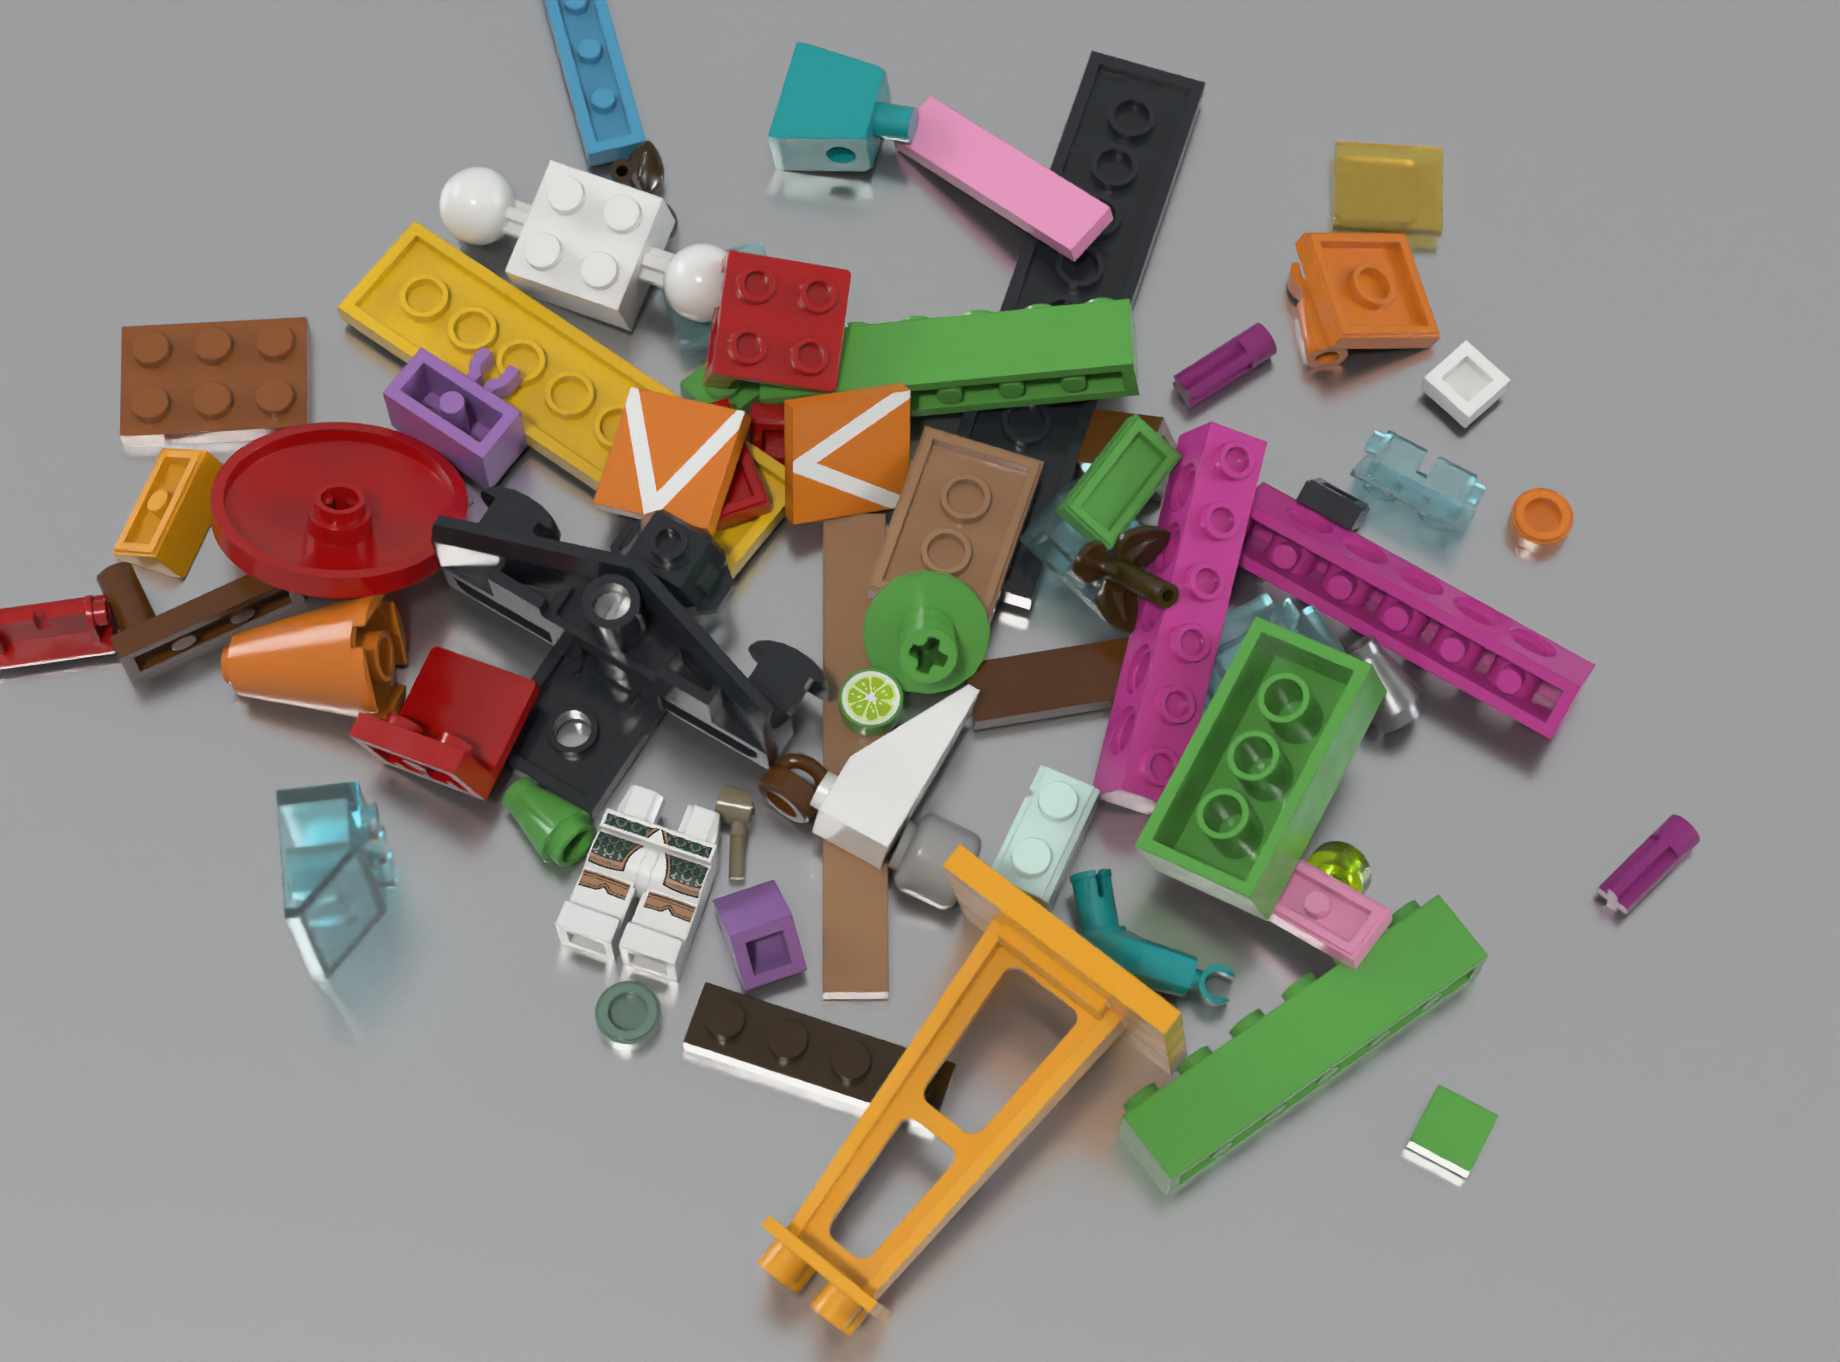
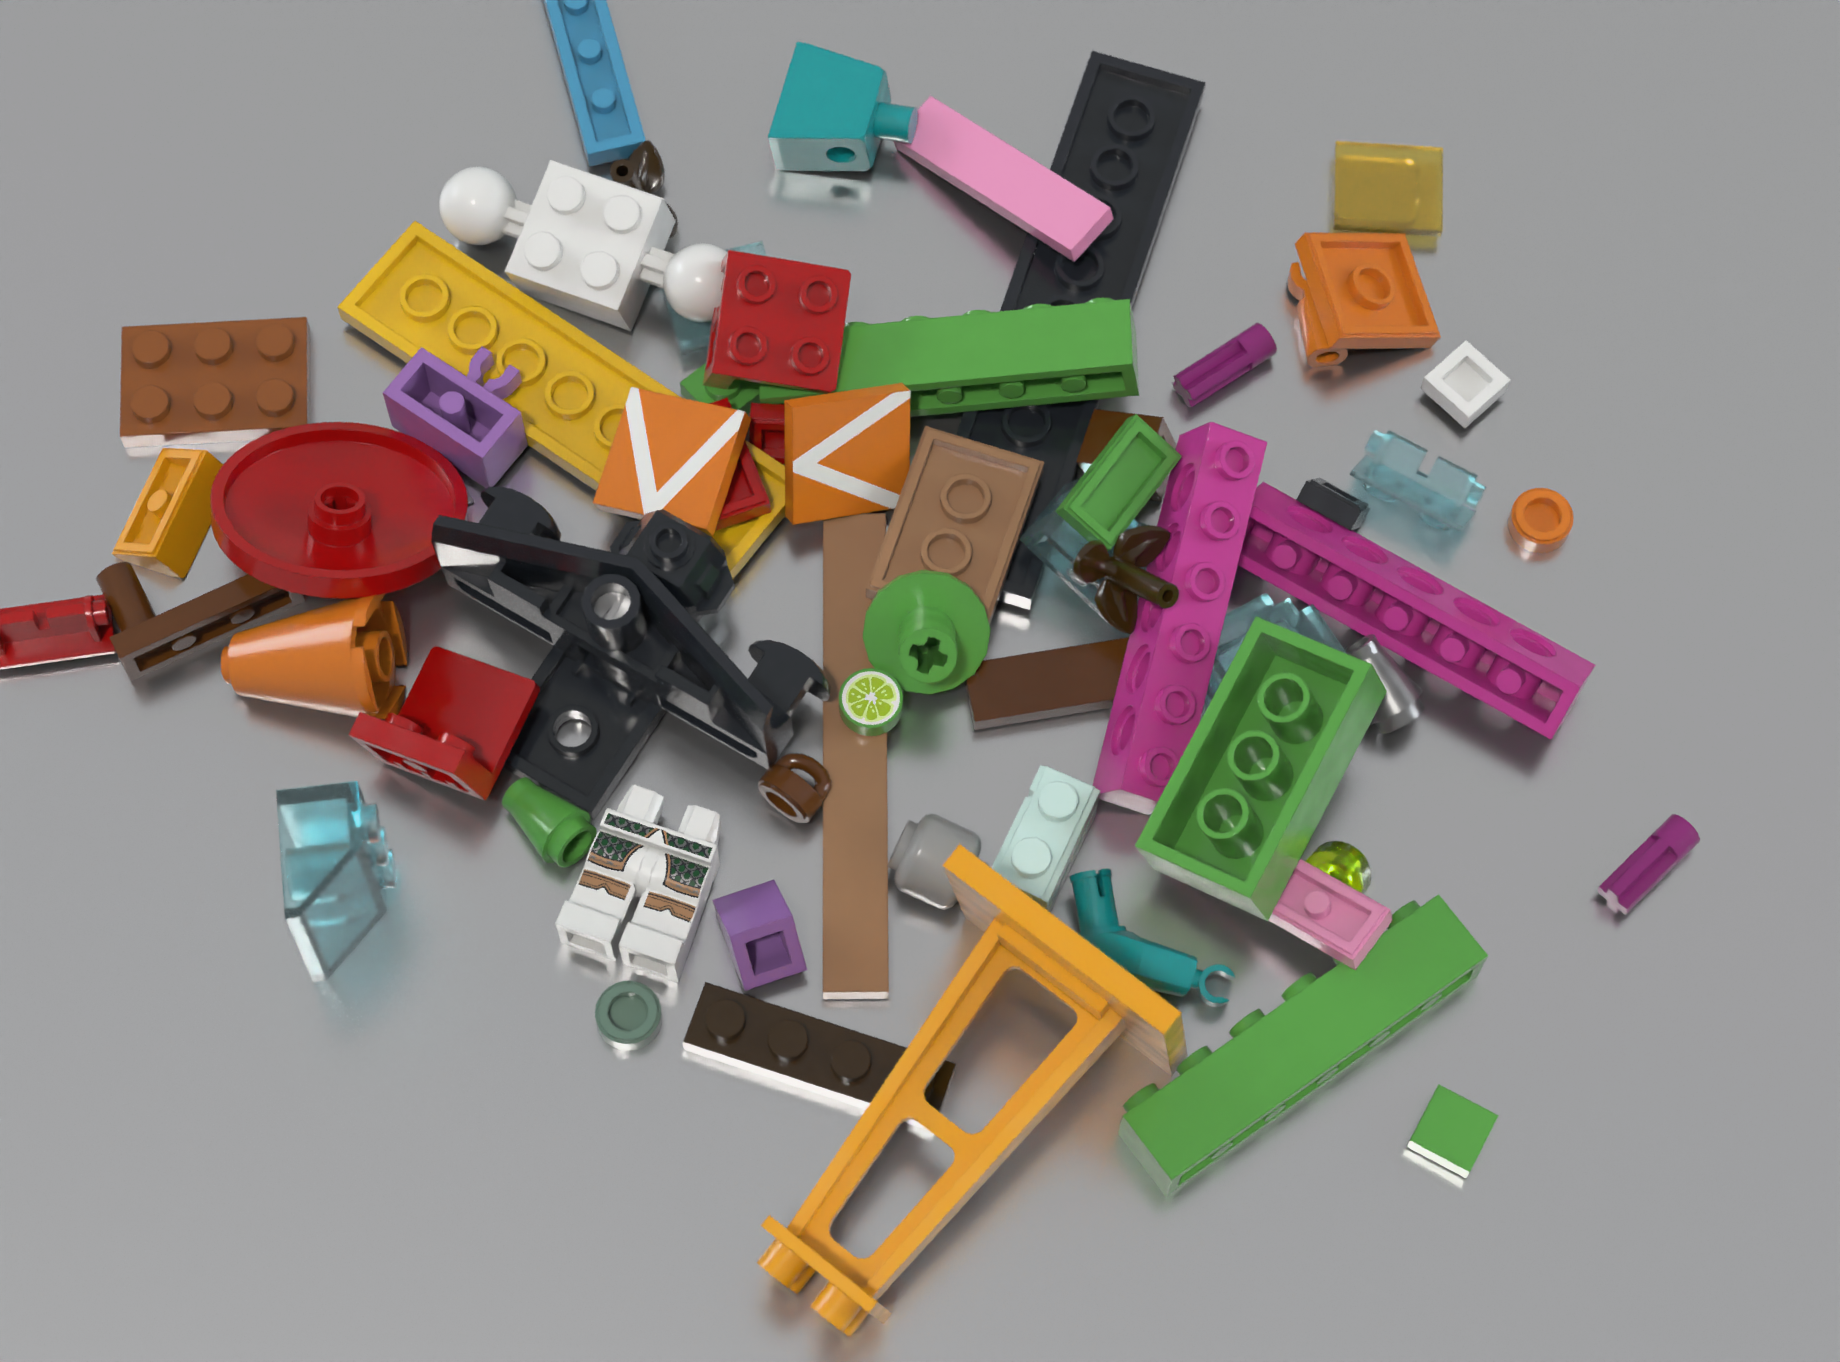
(737, 809): dark tan hand -> none
(887, 779): white slope -> none

